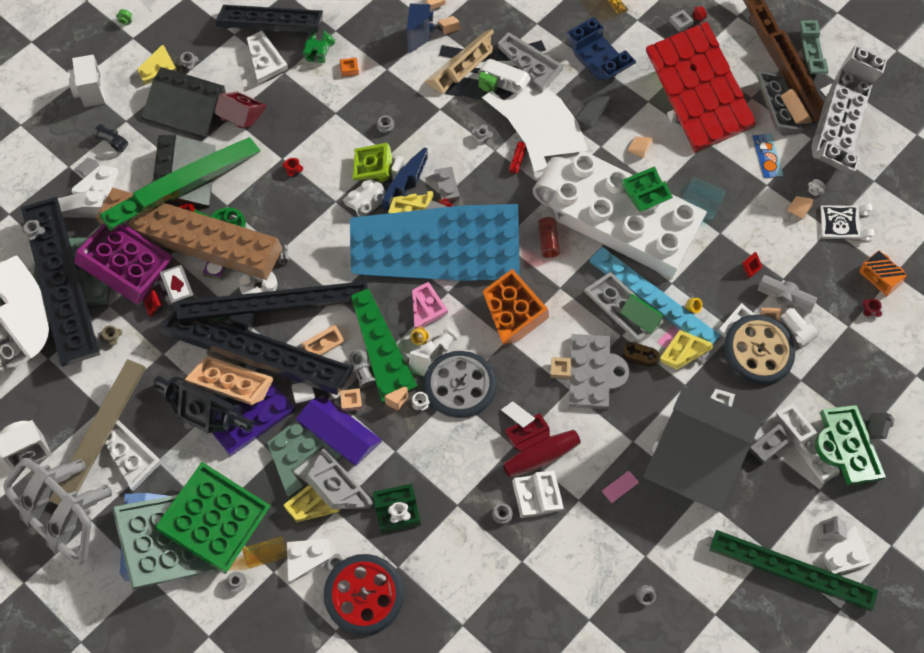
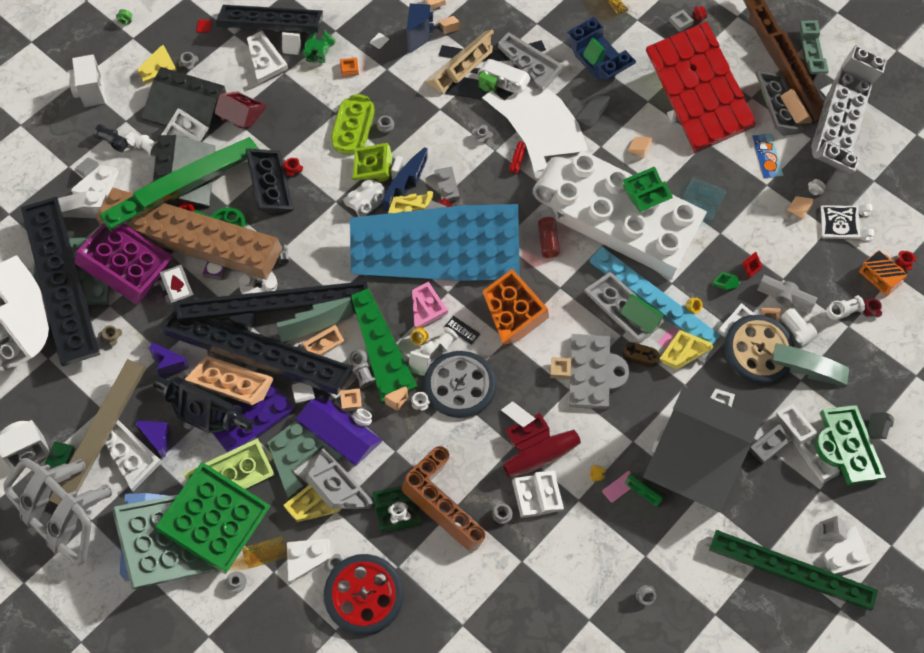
(32, 225): light grey plate -> none
(59, 454): none -> dark green plate
(141, 143): none -> white connector
(152, 303): red slope -> none
(157, 435): none -> dark purple slope
(169, 361): none -> dark purple slope
(185, 126): none -> white wing
(204, 26): none -> red sticker
(242, 465): none -> yellowish green slope
(269, 181): none -> black slope
(291, 43): none -> white slope
(315, 320): none -> sand green slope
(352, 124): none -> lime tile
(362, 417): none -> white plate
(379, 40): none -> white sticker
(440, 500): none -> dark orange beam
(462, 330): none -> black sticker
(594, 52): none -> green slope
(596, 473): none -> yellow hinge
(644, 489): none -> green slope
(726, 281): none -> green slope
(811, 364): none -> sand green slope
(846, 307): none -> white connector
(908, 256): none -> red plate

